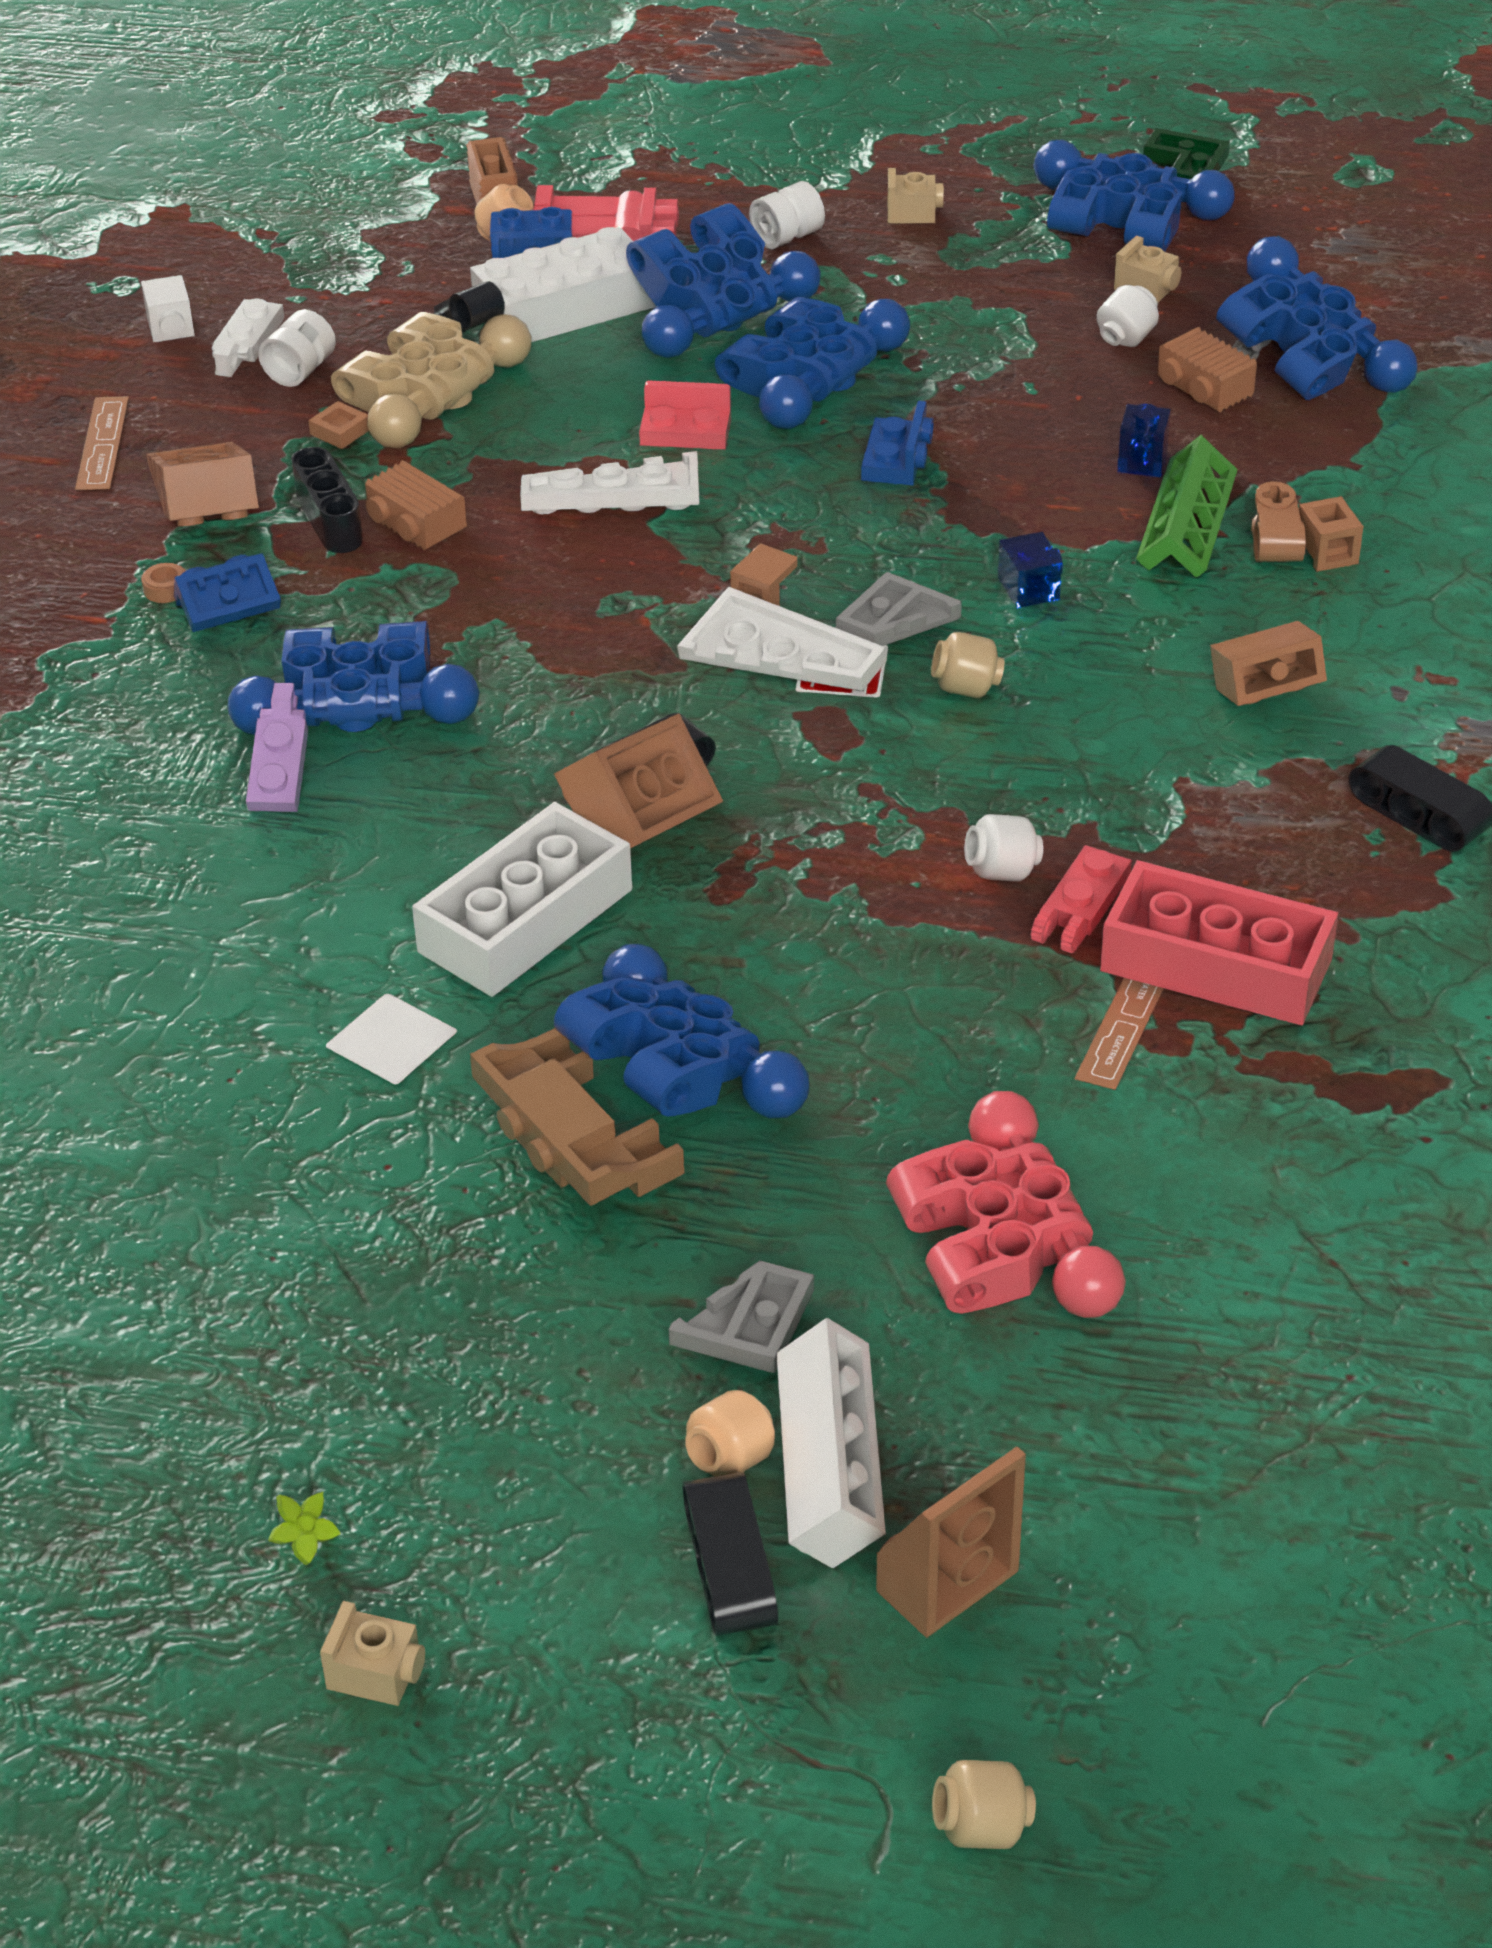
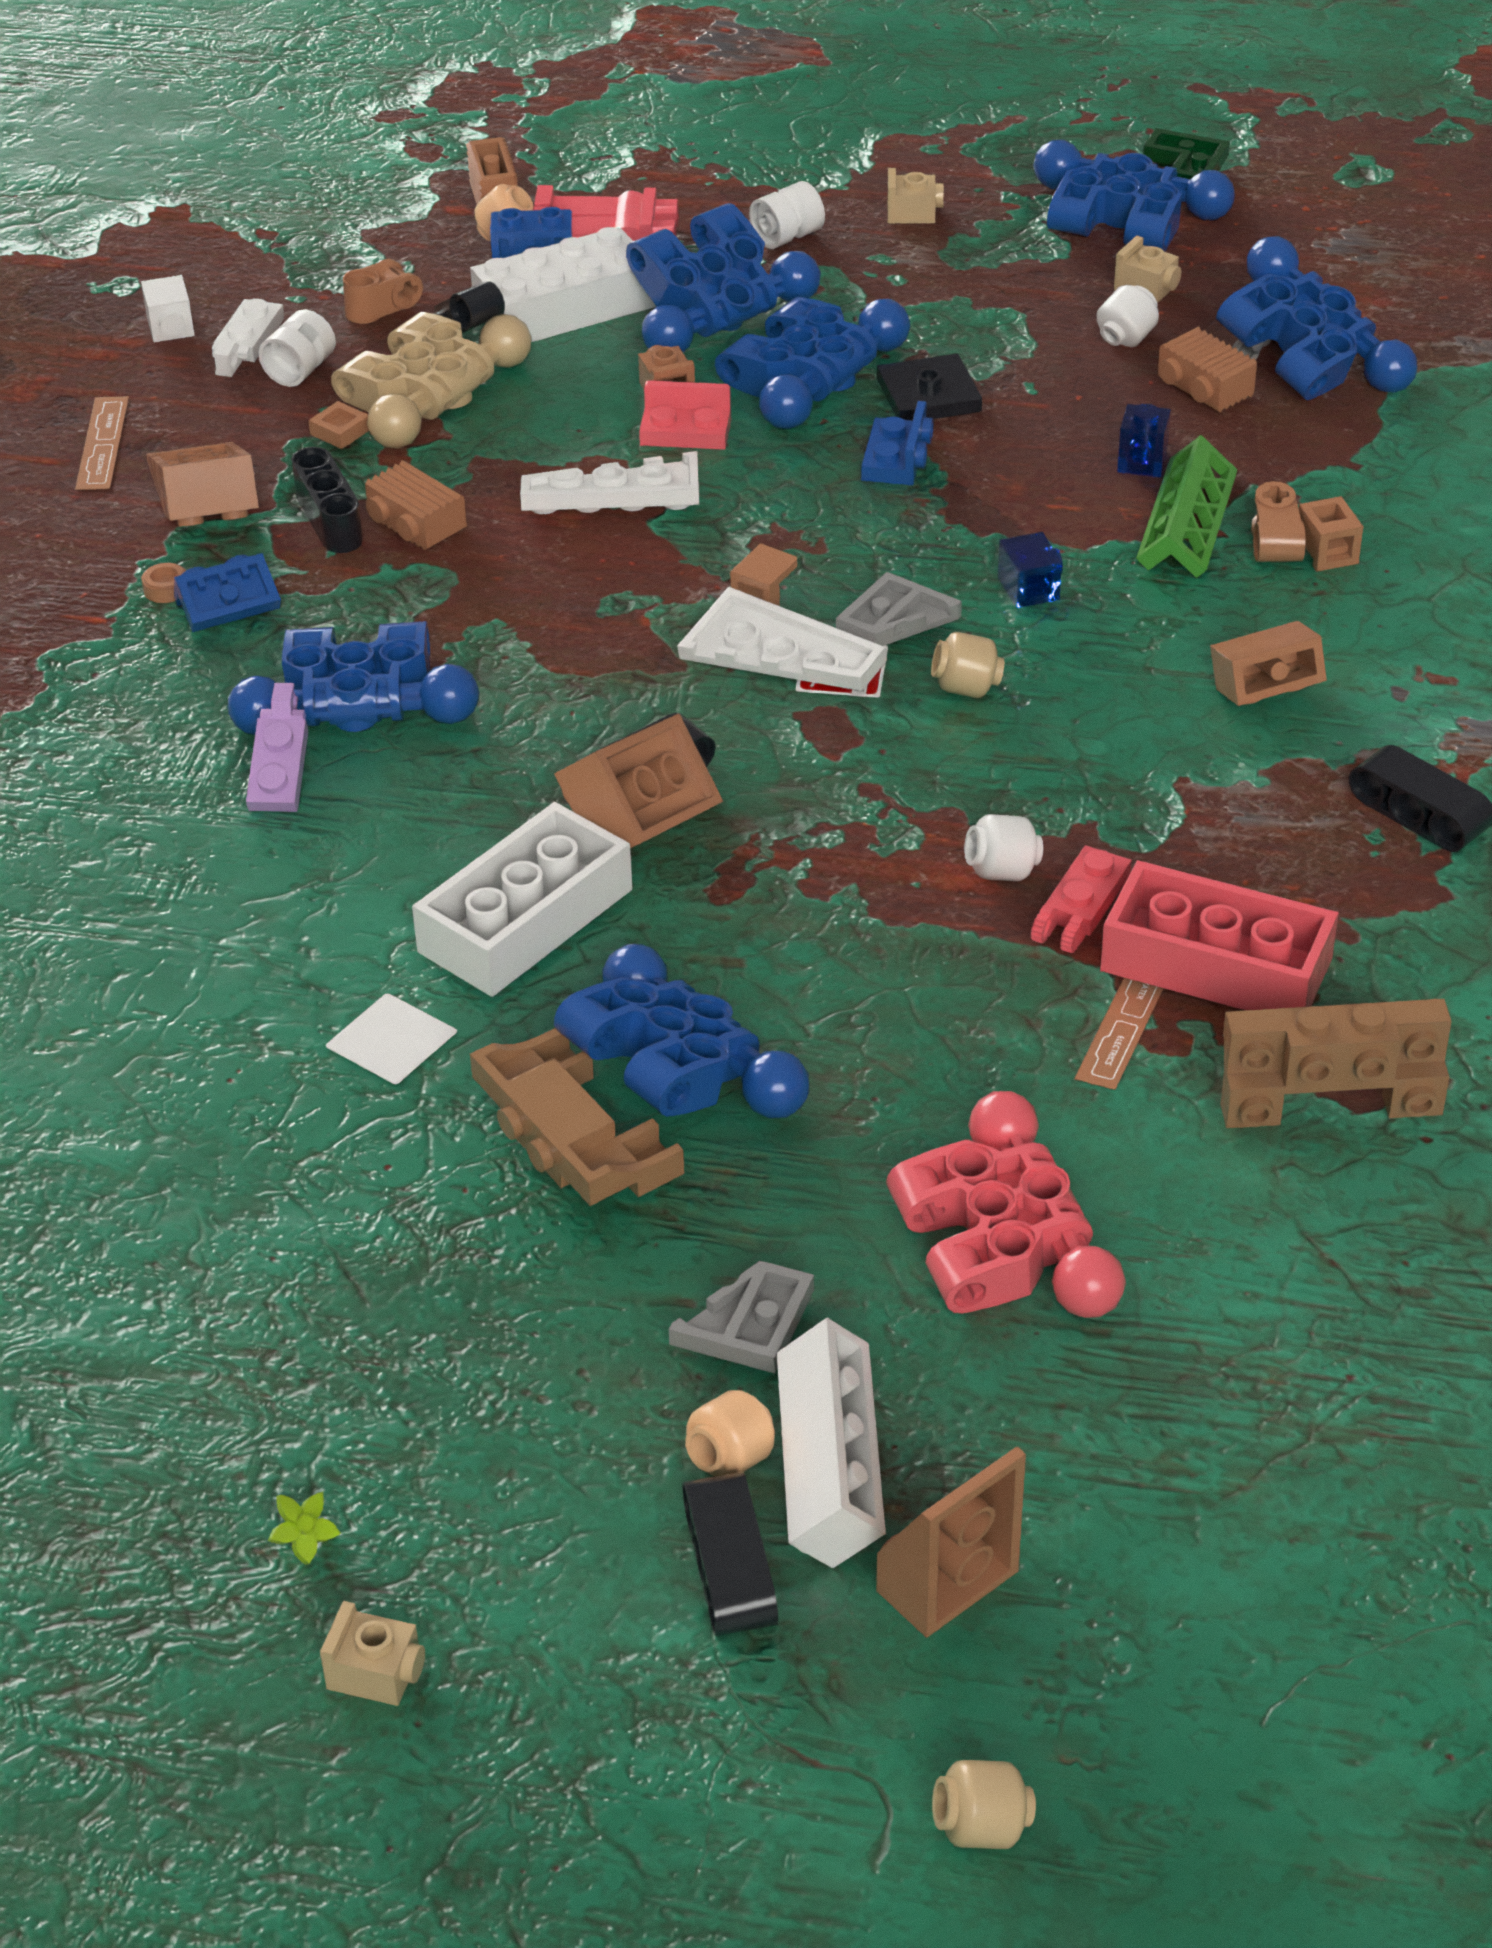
(379, 291): none -> nougat piece
(665, 364): none -> nougat brick
(937, 380): none -> black plate
(1335, 1049): none -> medium nougat bracket

